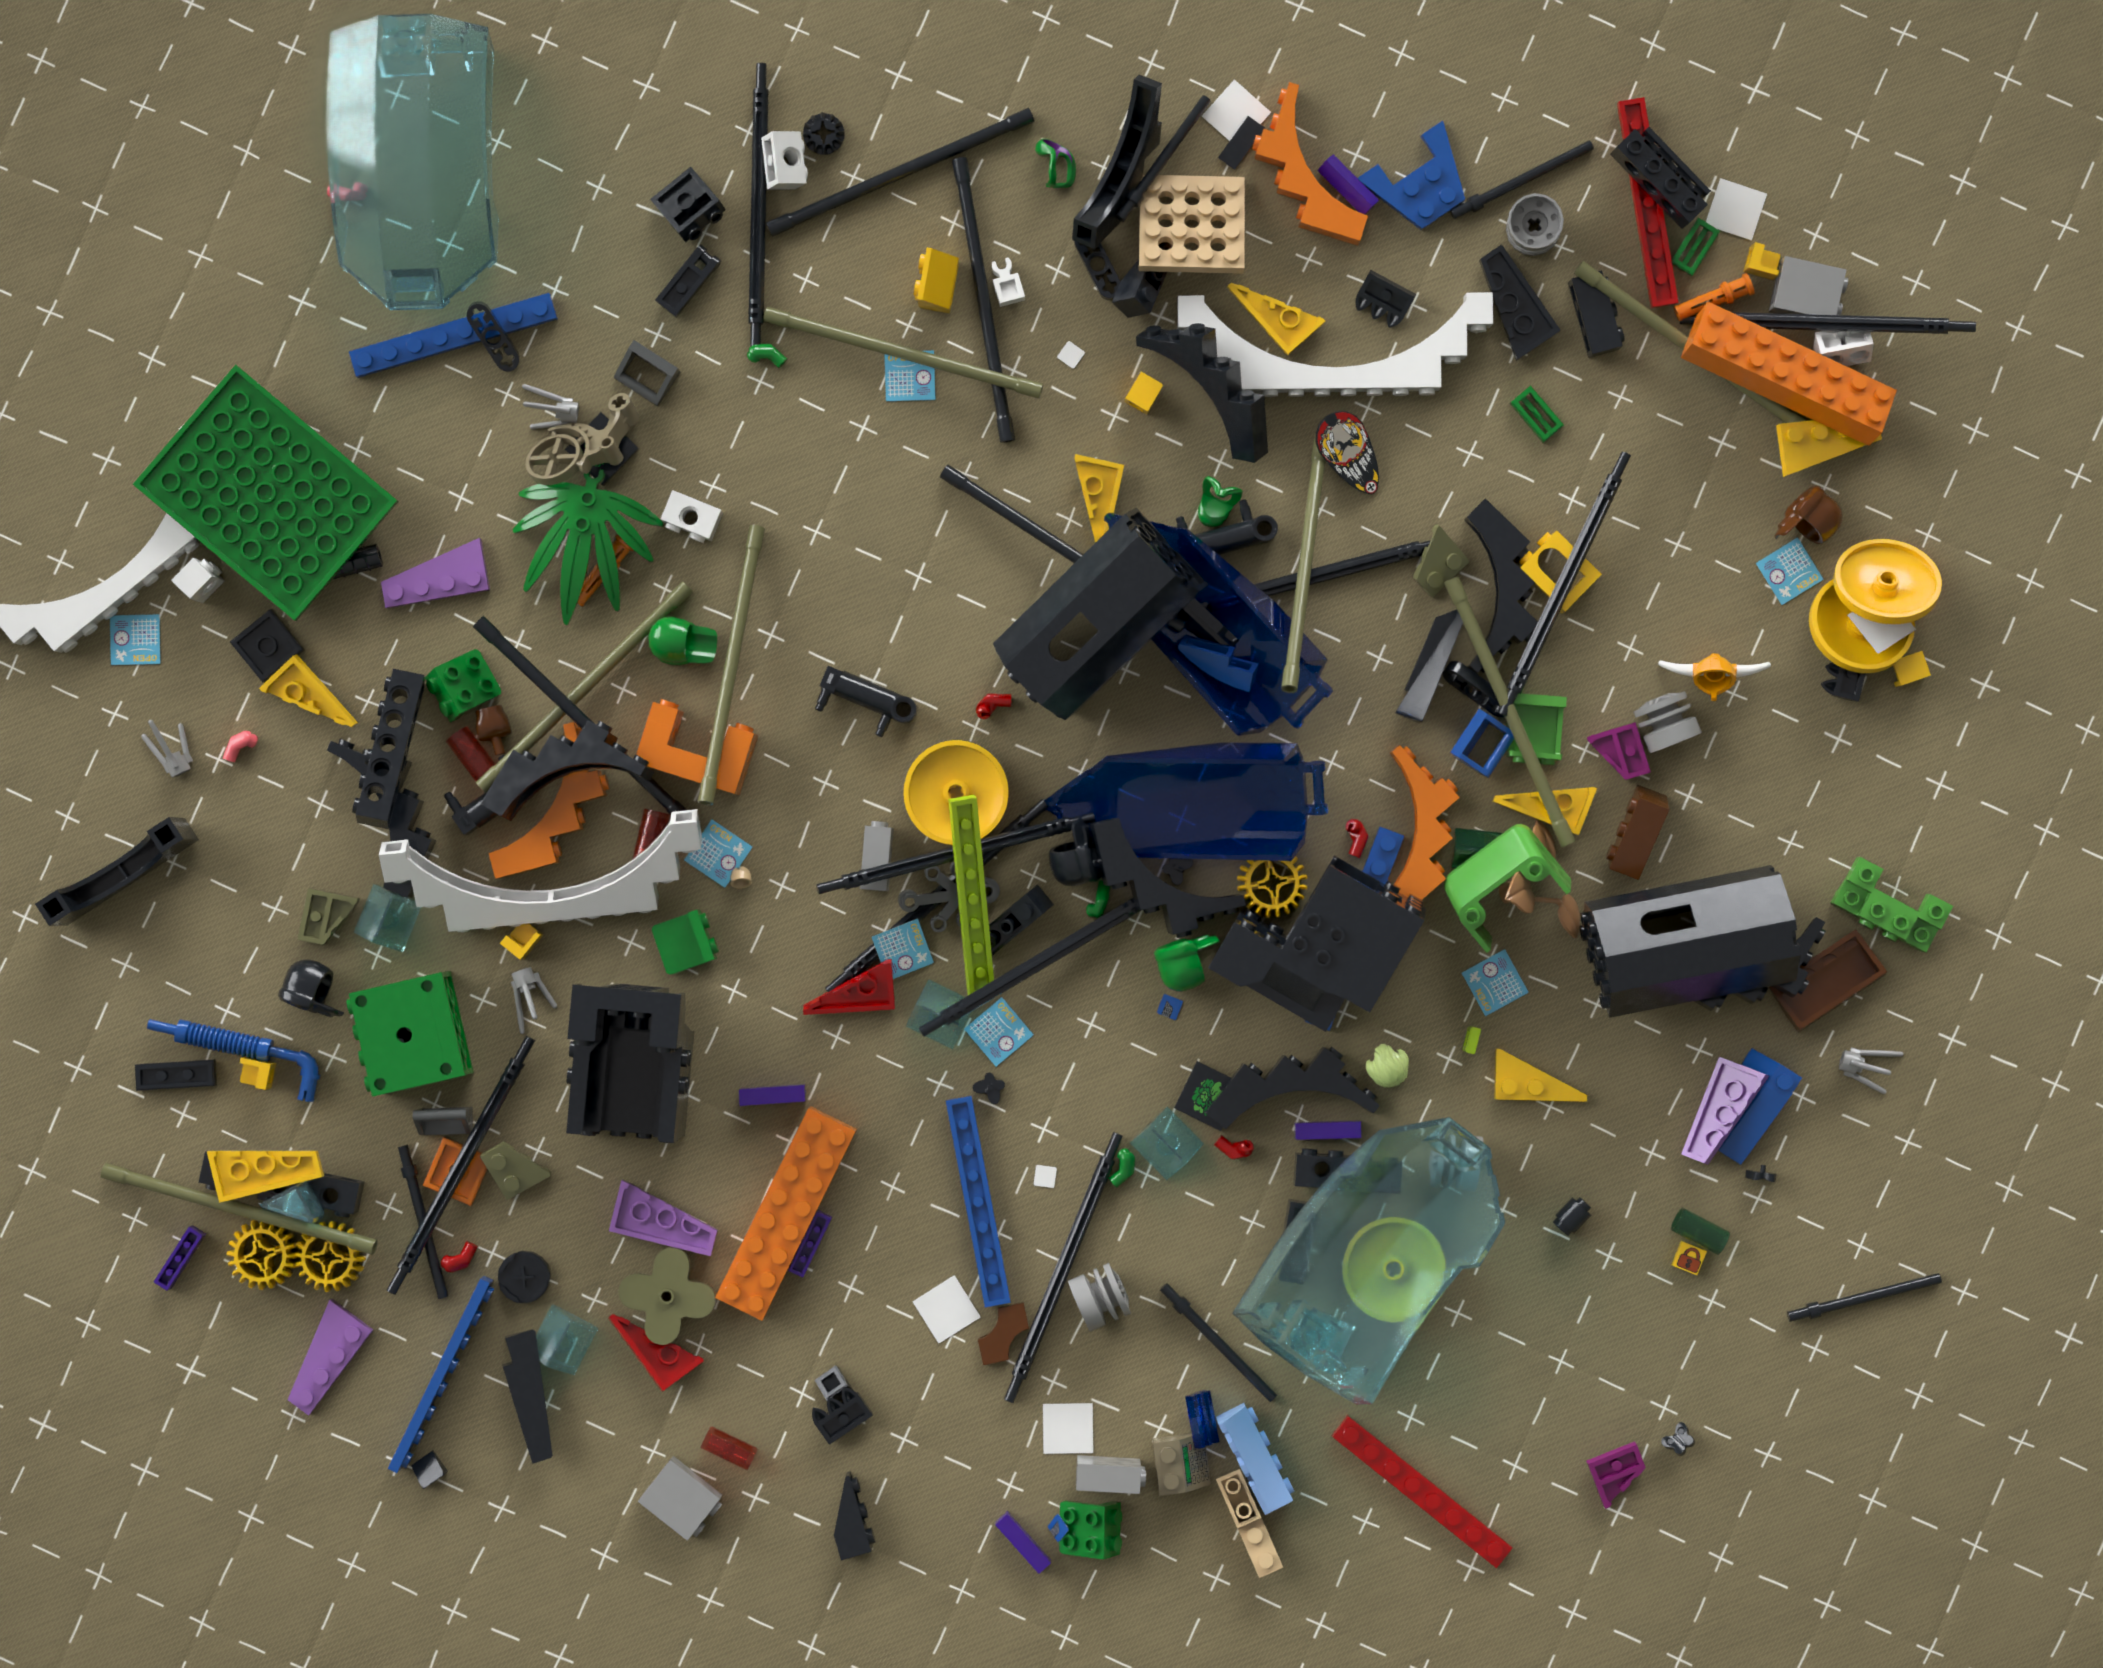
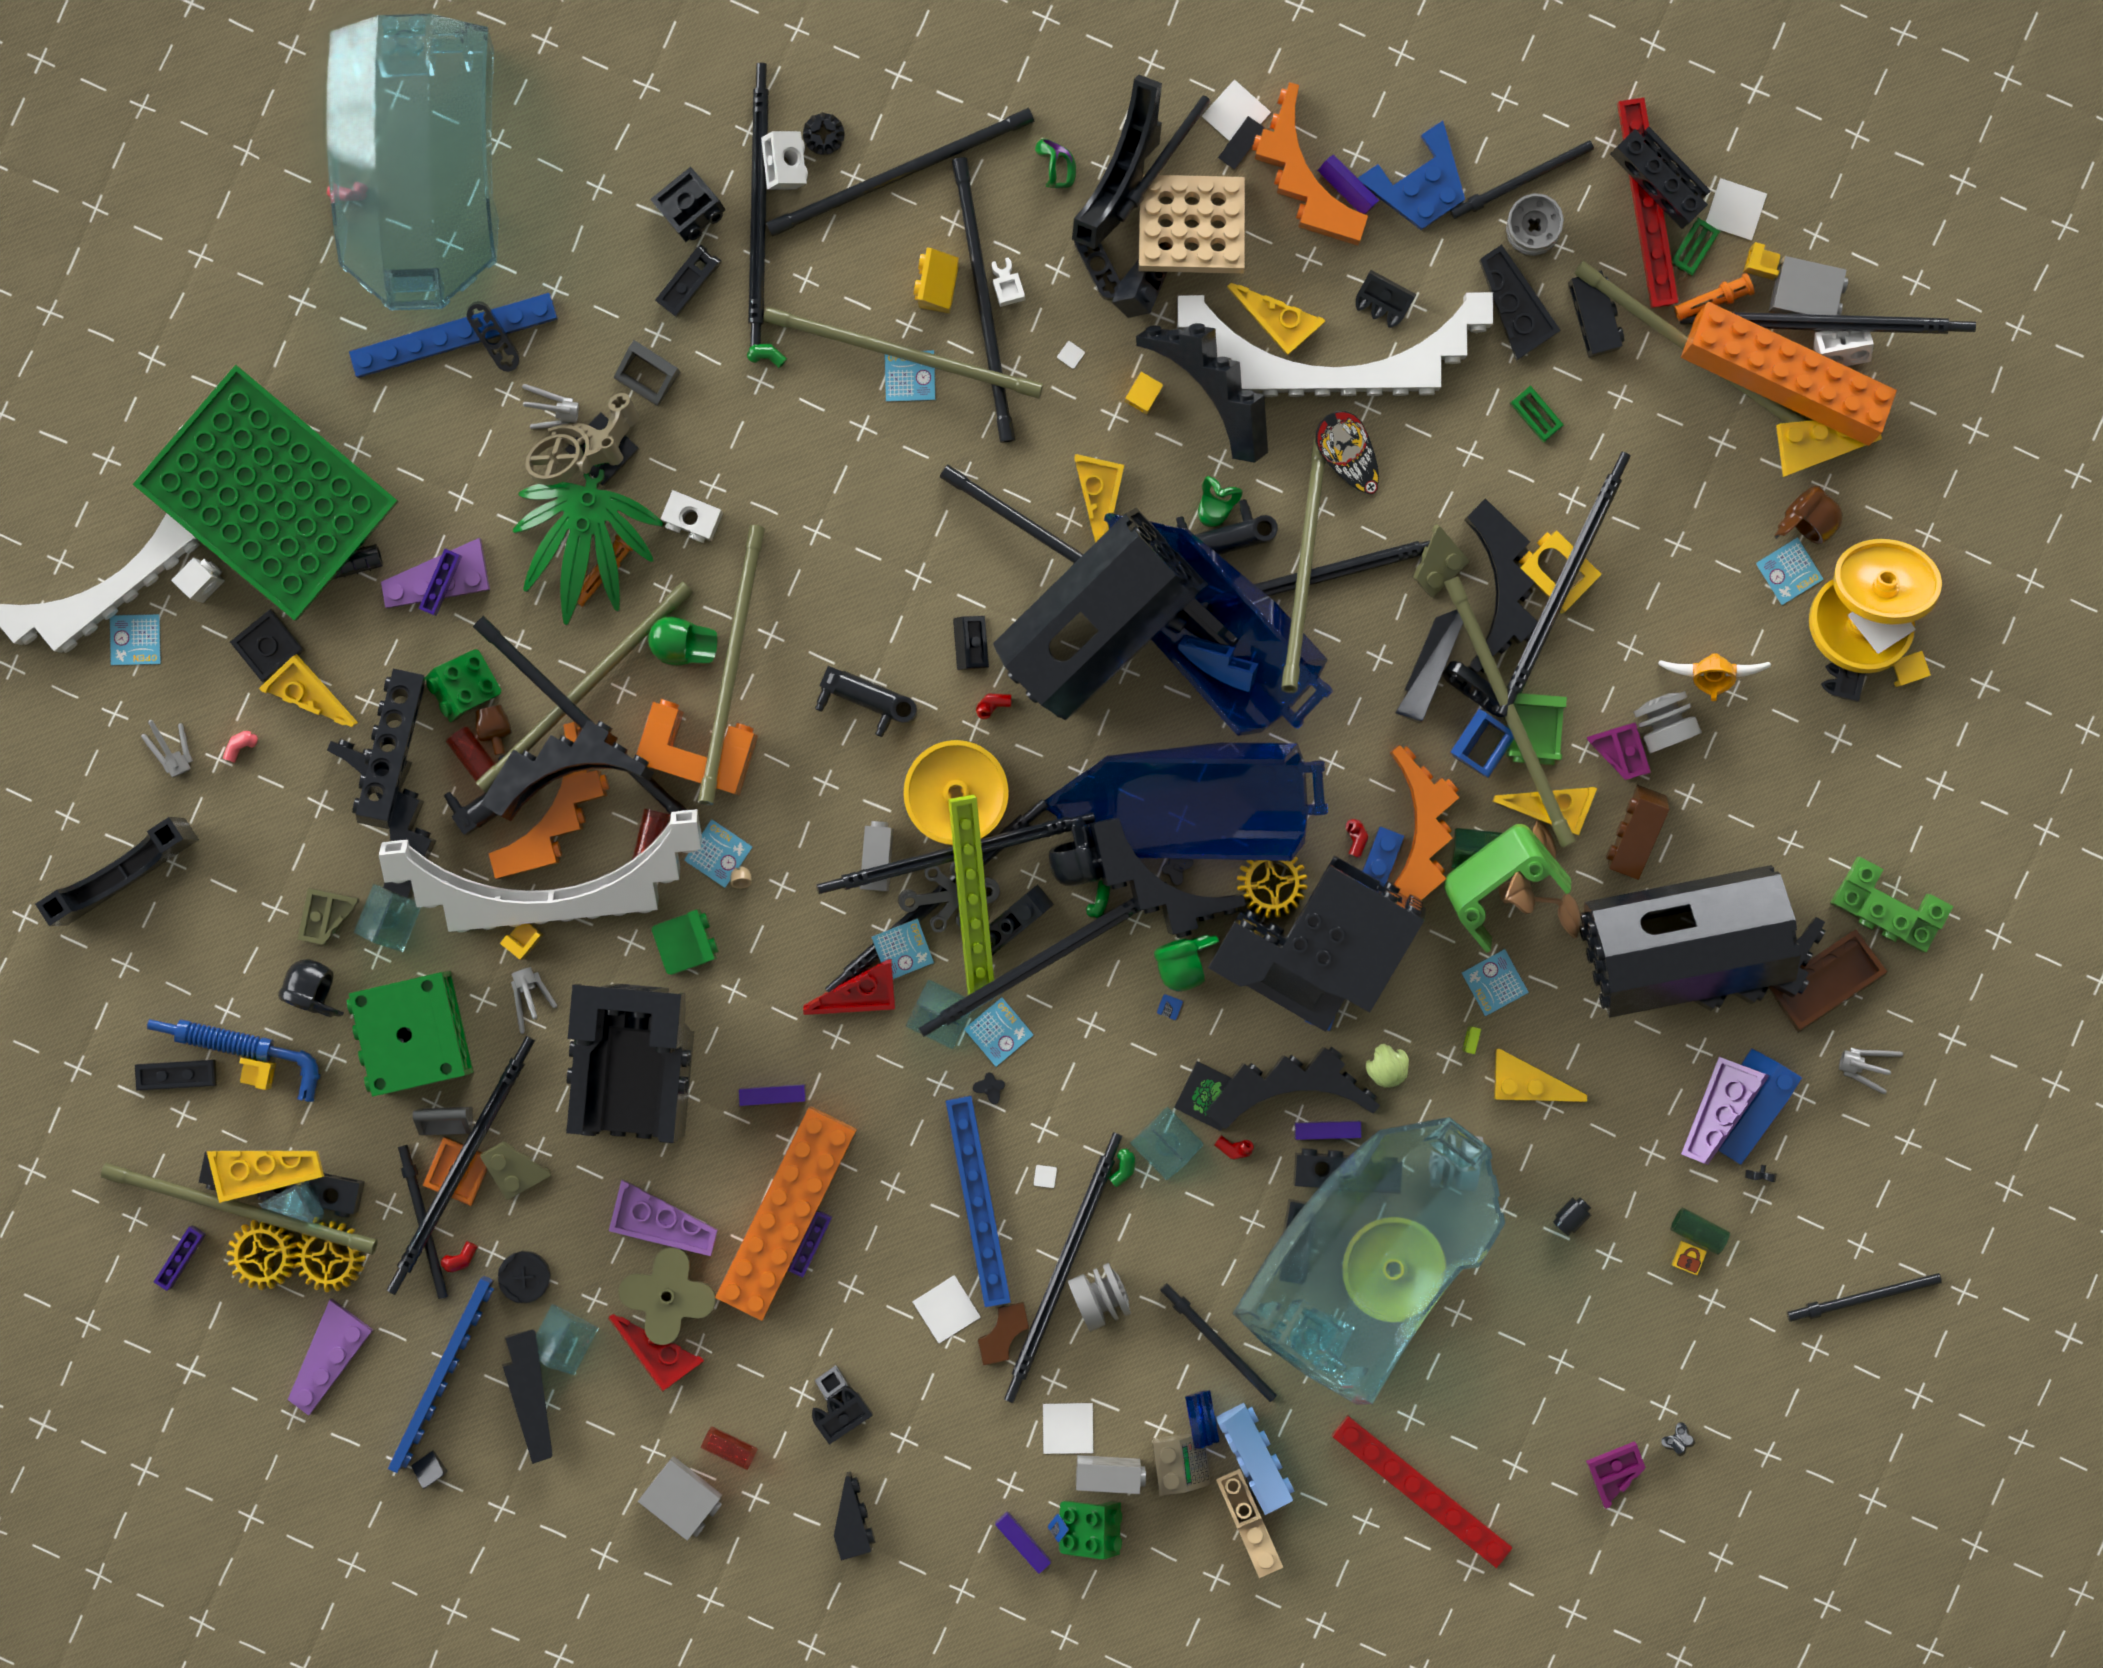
(440, 582): none -> dark purple piece
(970, 642): none -> black slope

